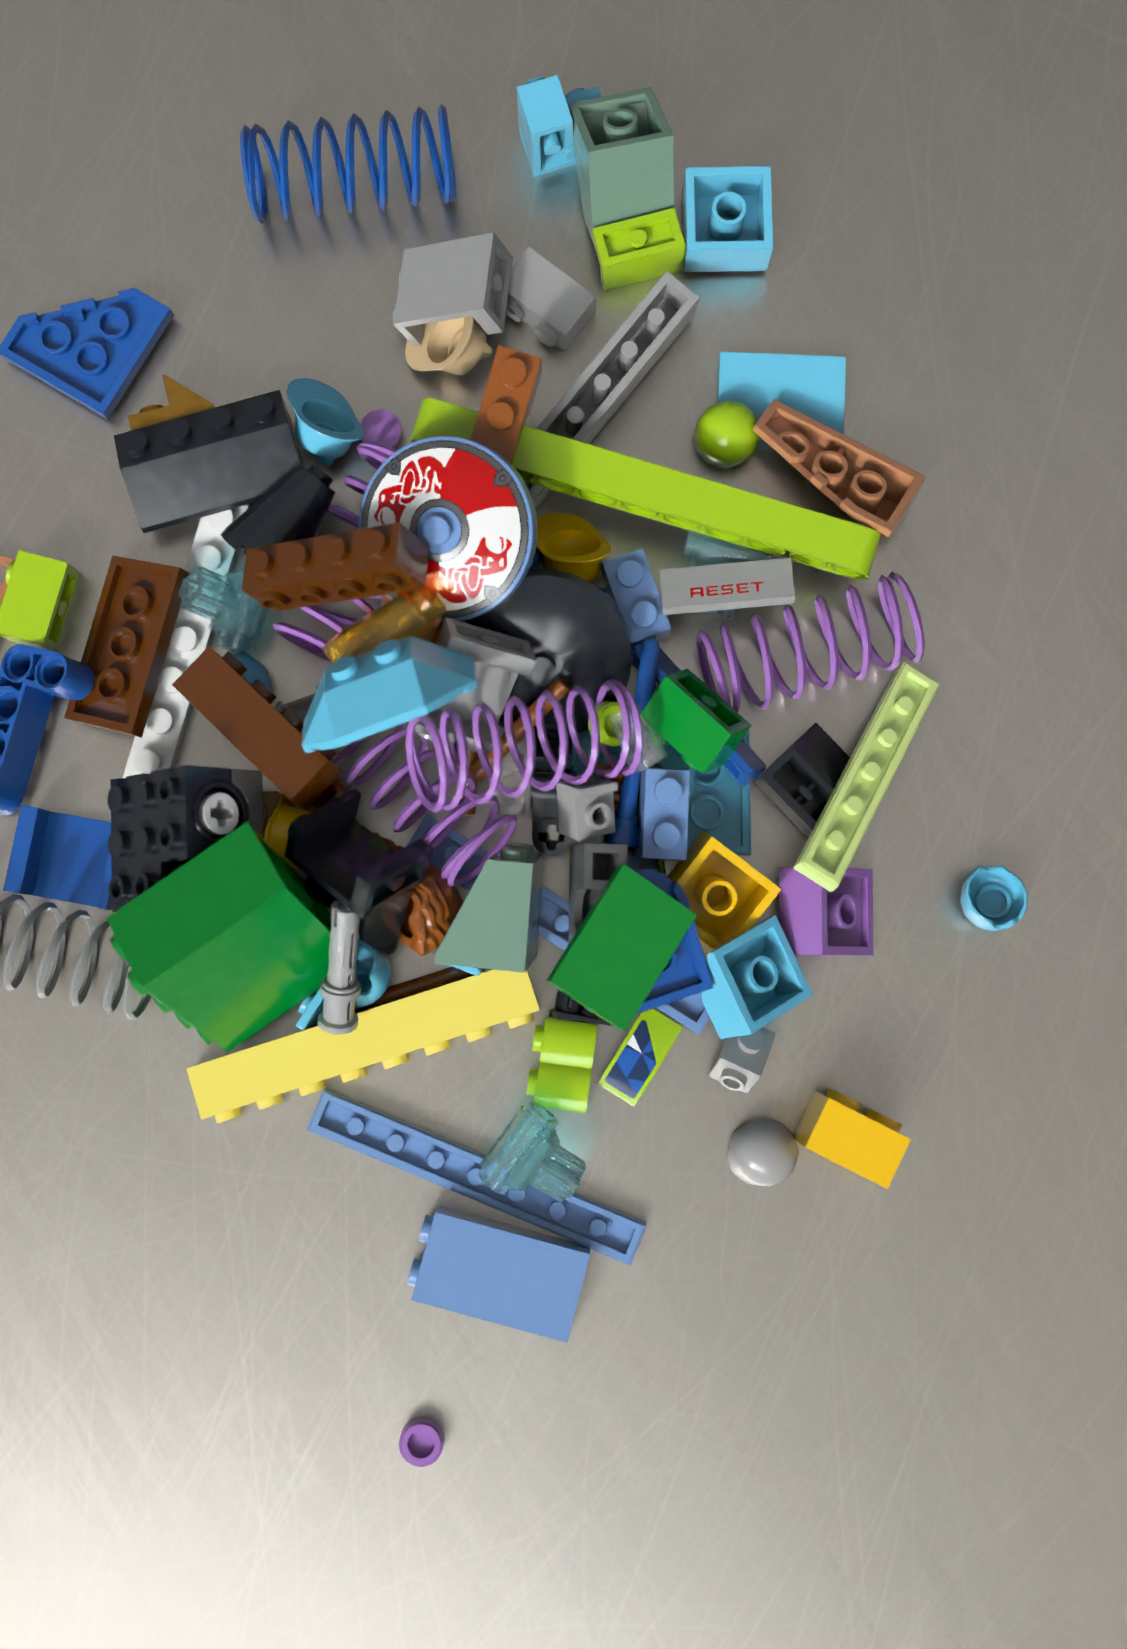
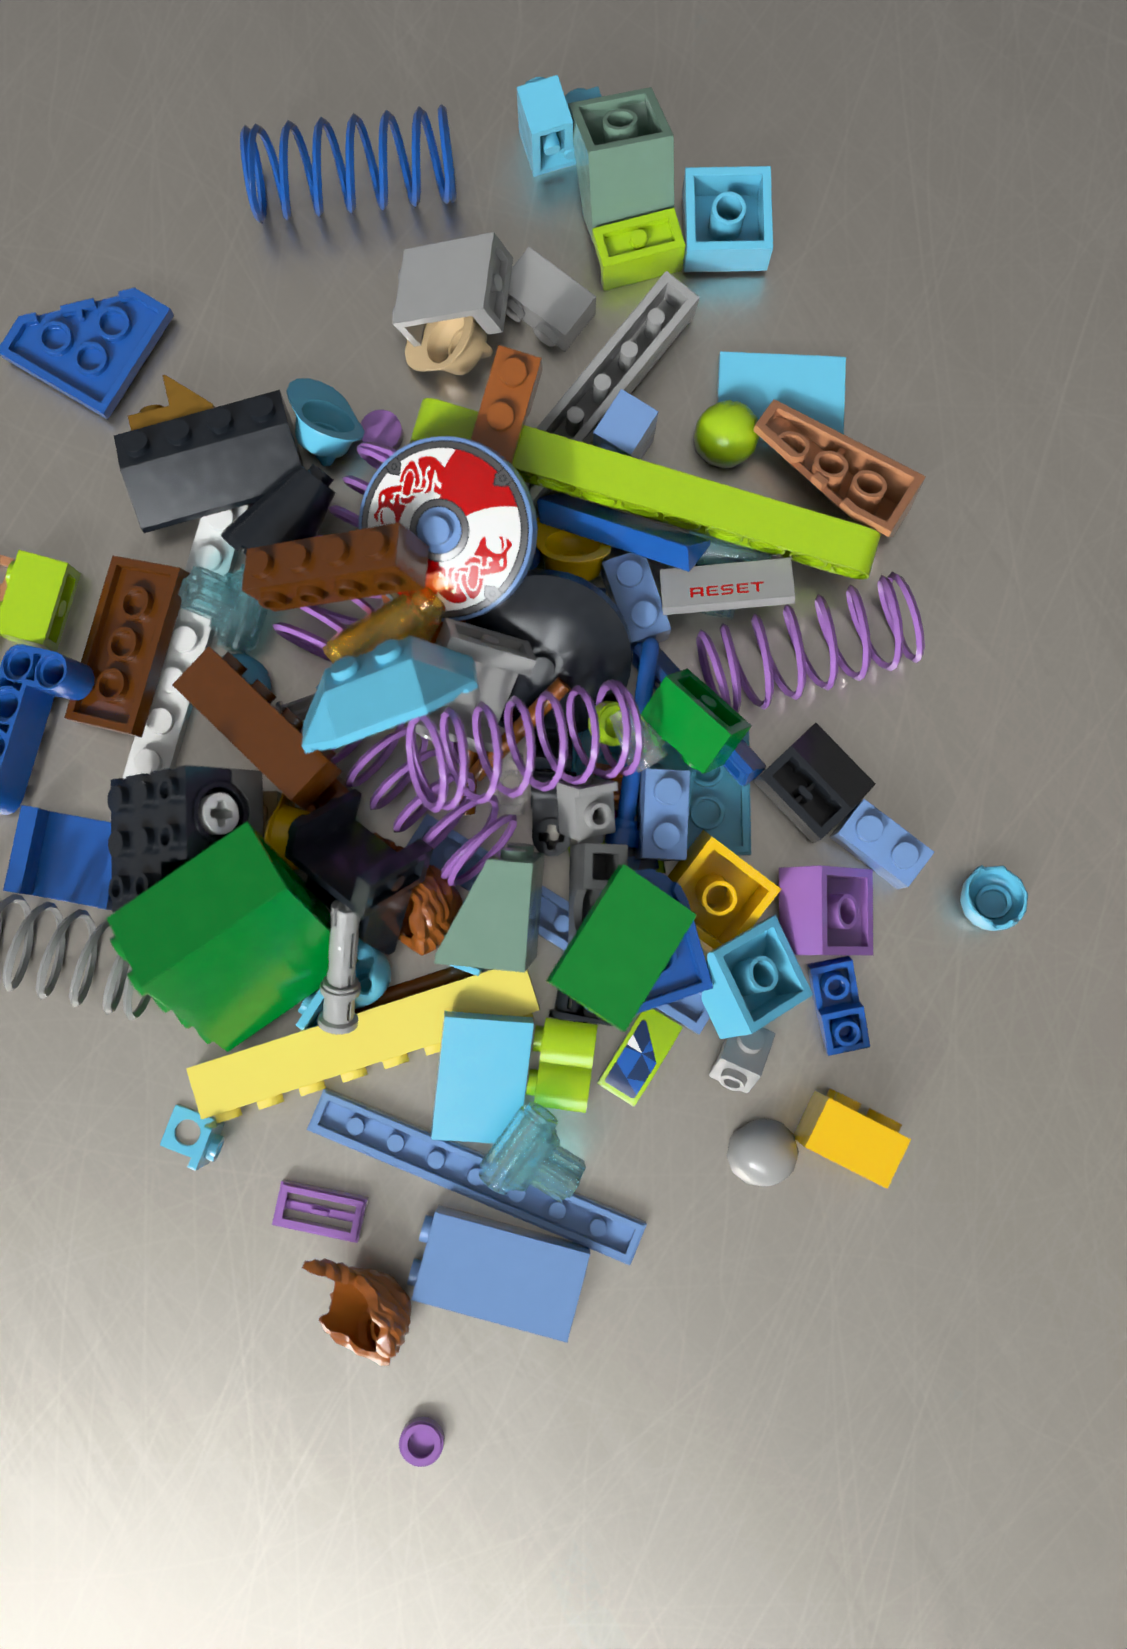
(208, 1144): none -> medium azure bracket
(356, 1217): none -> medium lavender tile
(365, 1310): none -> dark orange hair
(480, 1075): none -> medium azure tile
(622, 530): none -> blue slope
(627, 426): none -> medium blue brick
(838, 1005): none -> blue slope
(866, 777): yellowish green tile -> none
(882, 844): none -> medium blue brick

